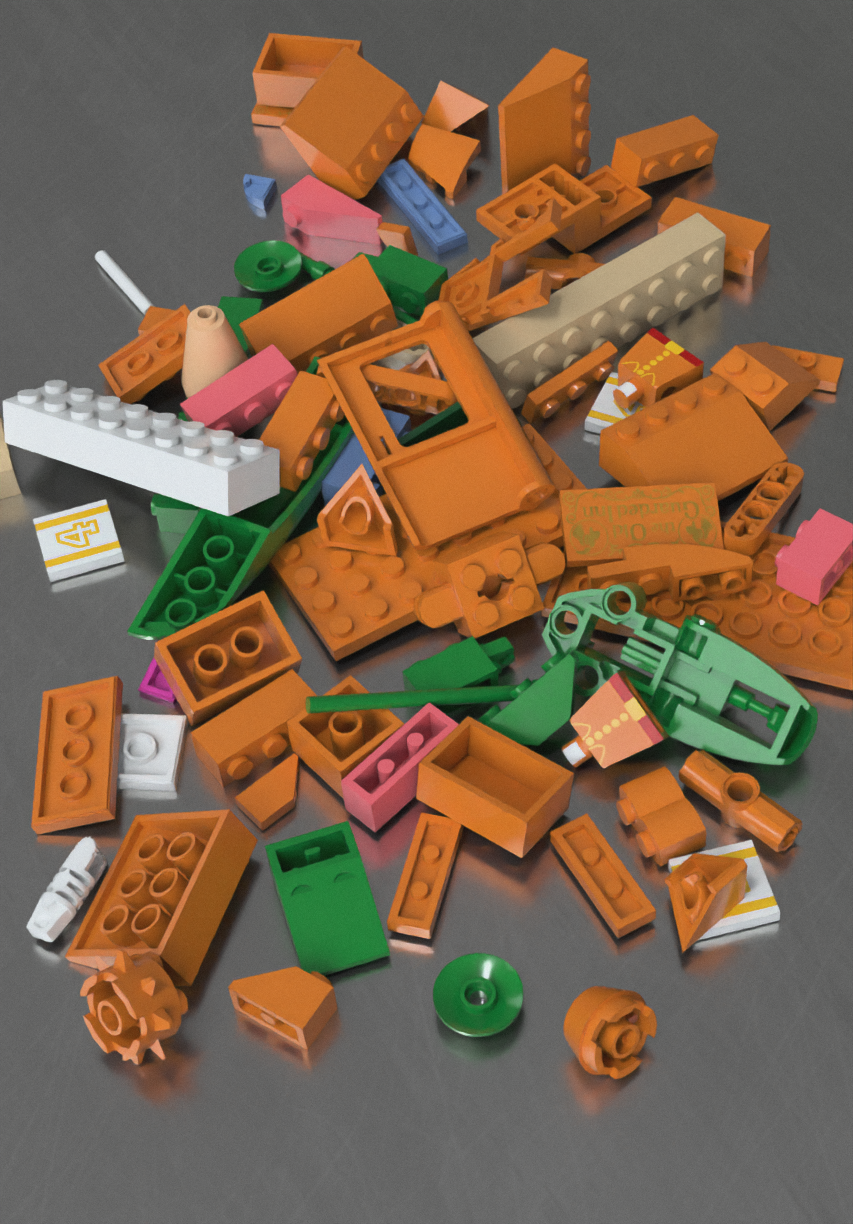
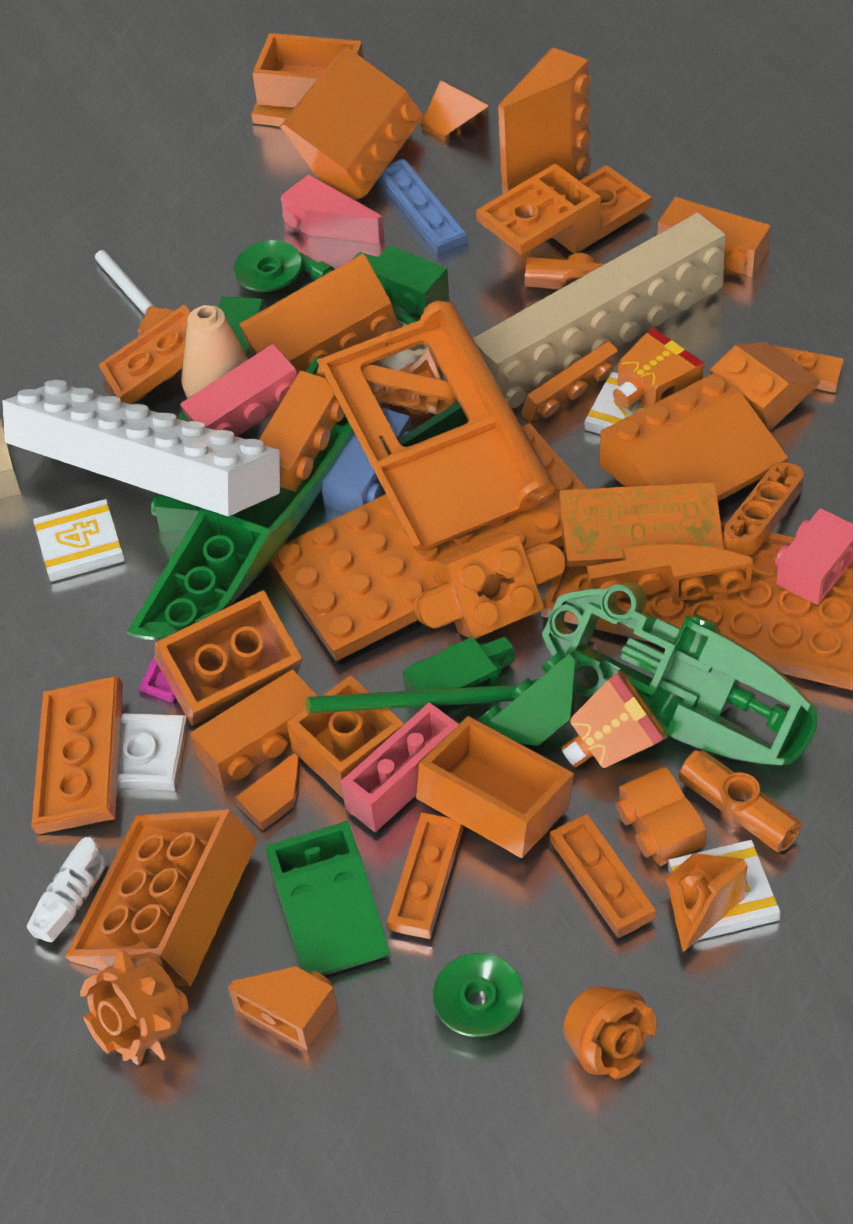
(259, 190): medium blue tile -> none
(357, 518): orange slope -> none
(397, 236): orange tile -> none
(443, 157): orange slope -> none
(477, 285): orange wing -> none
(664, 151): orange brick -> none

